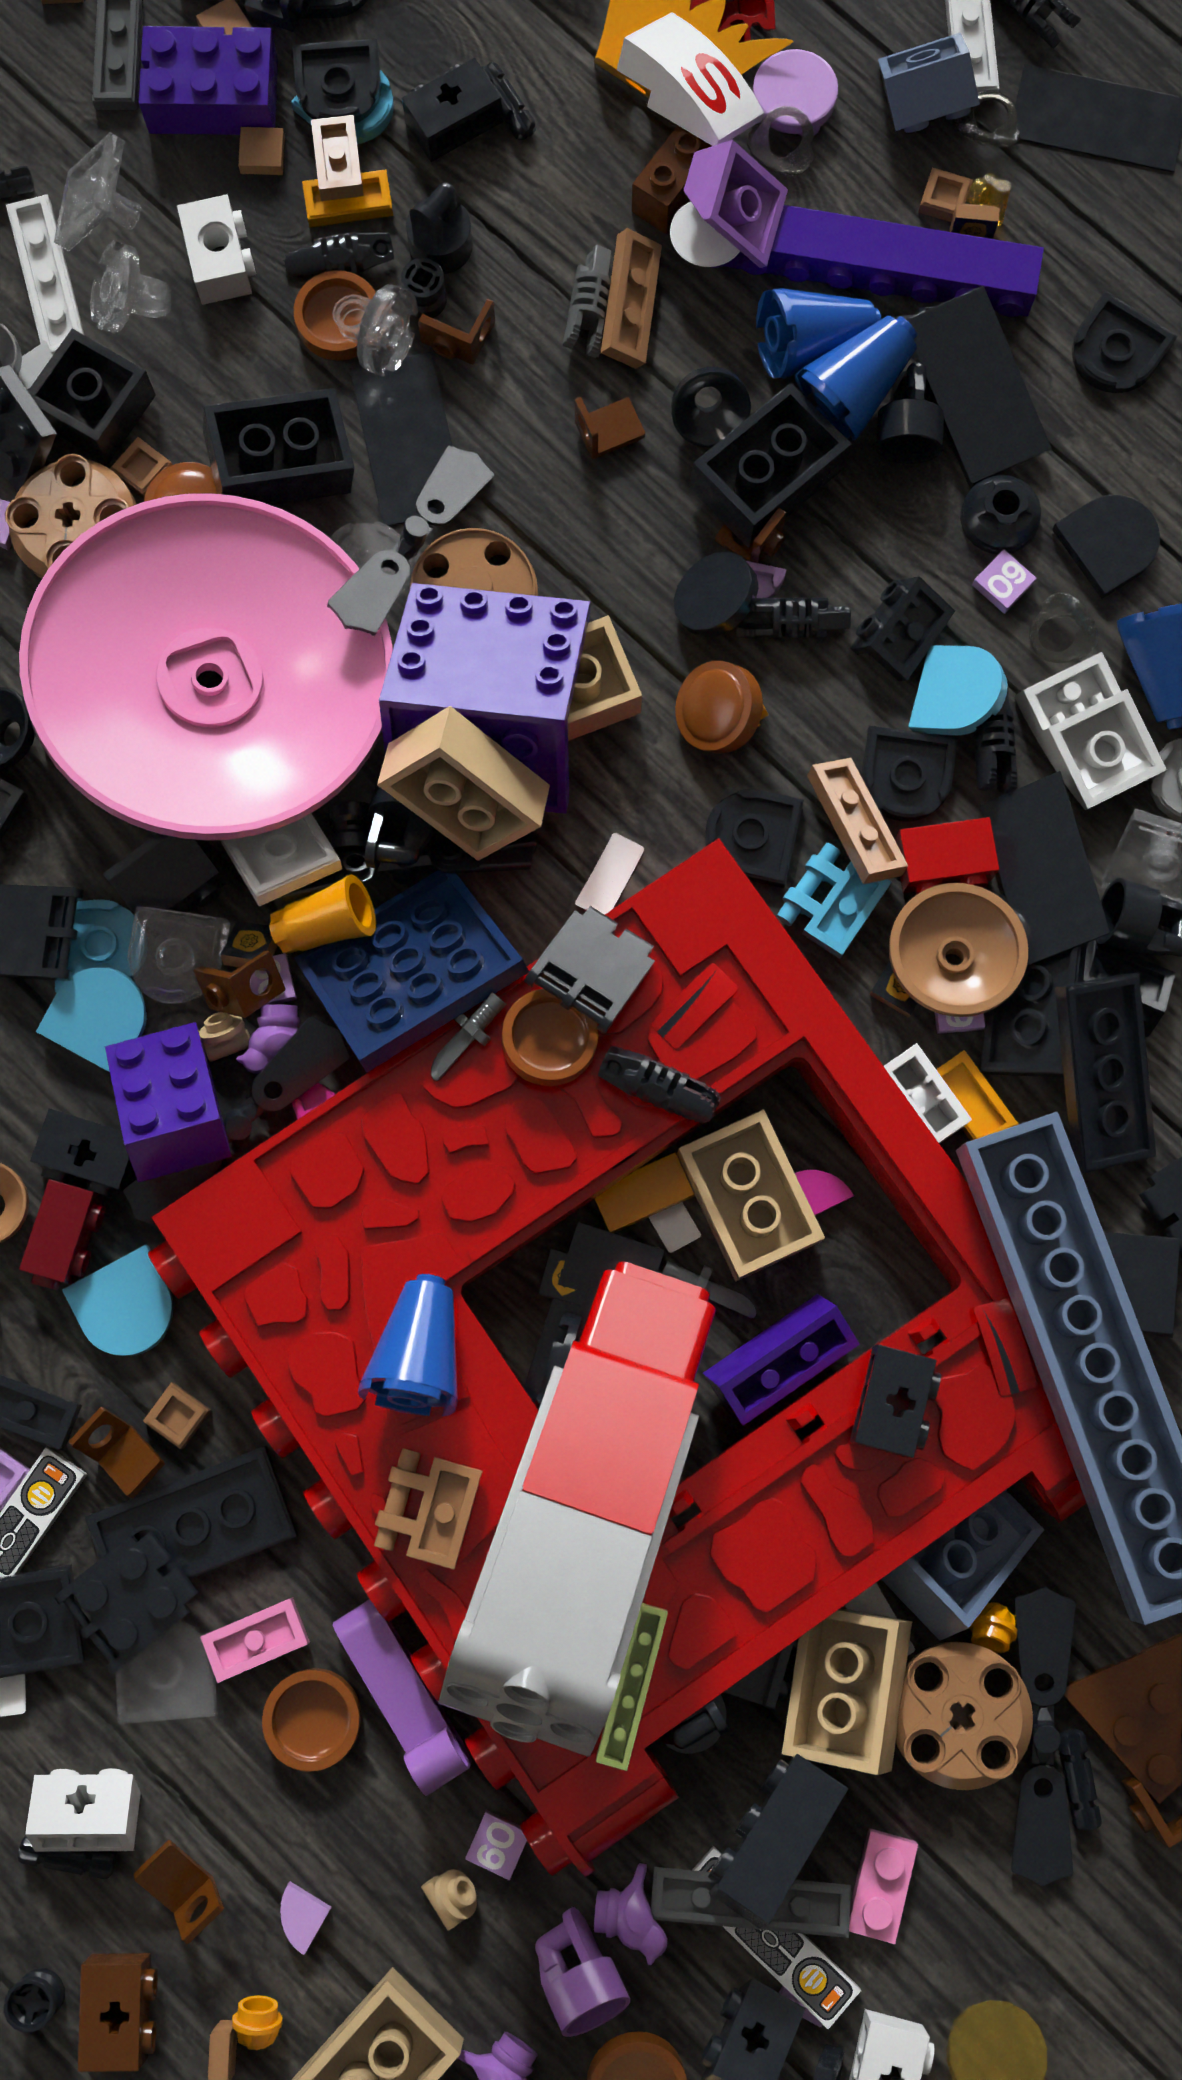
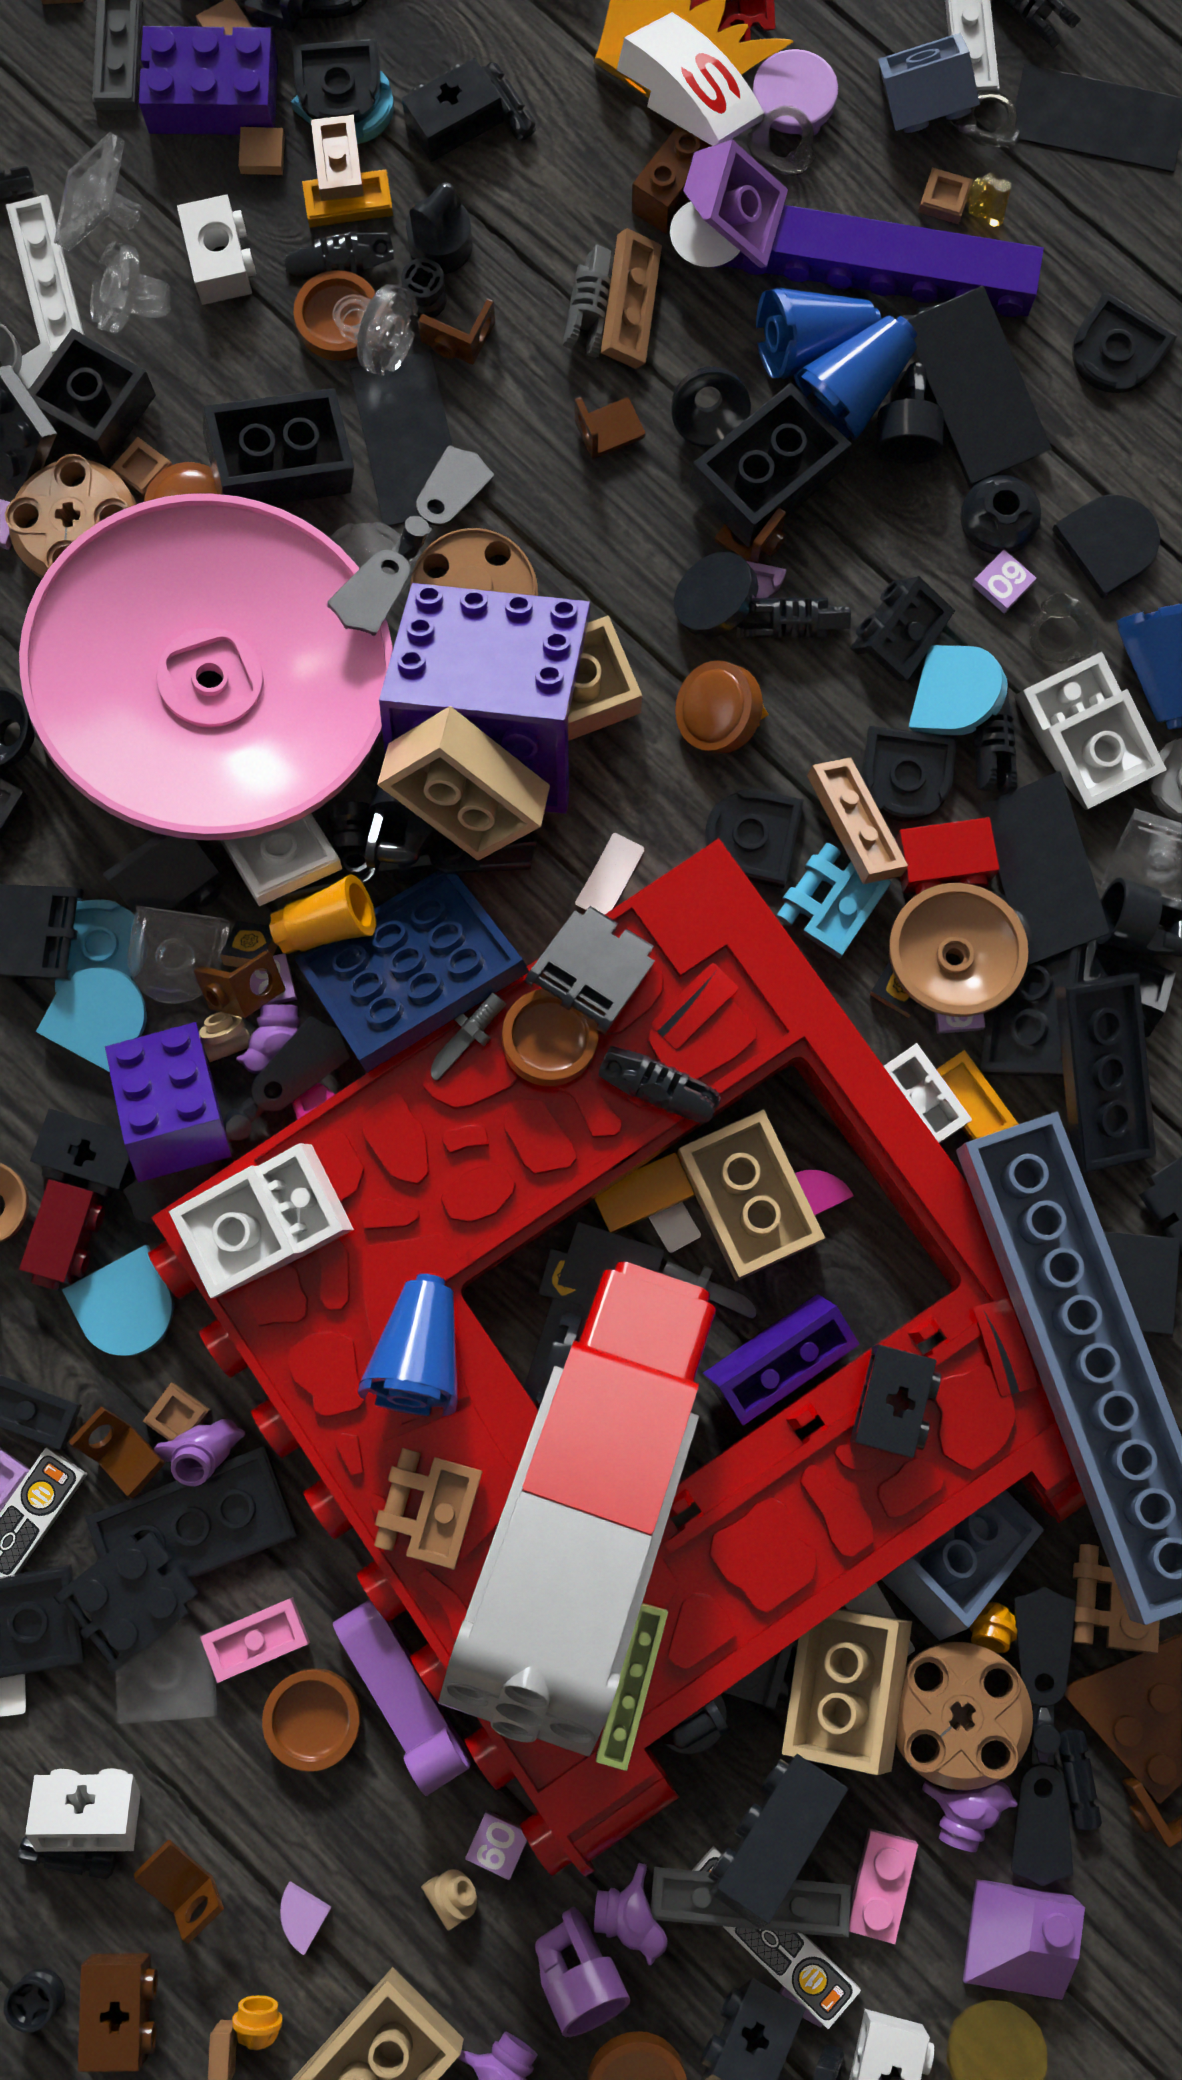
(199, 1450): none -> medium lavender animal
(261, 1220): none -> white slope
(969, 1812): none -> medium lavender animal
(975, 220): tile -> none
(1023, 1939): none -> medium lavender slope
(1121, 1631): none -> medium nougat plate

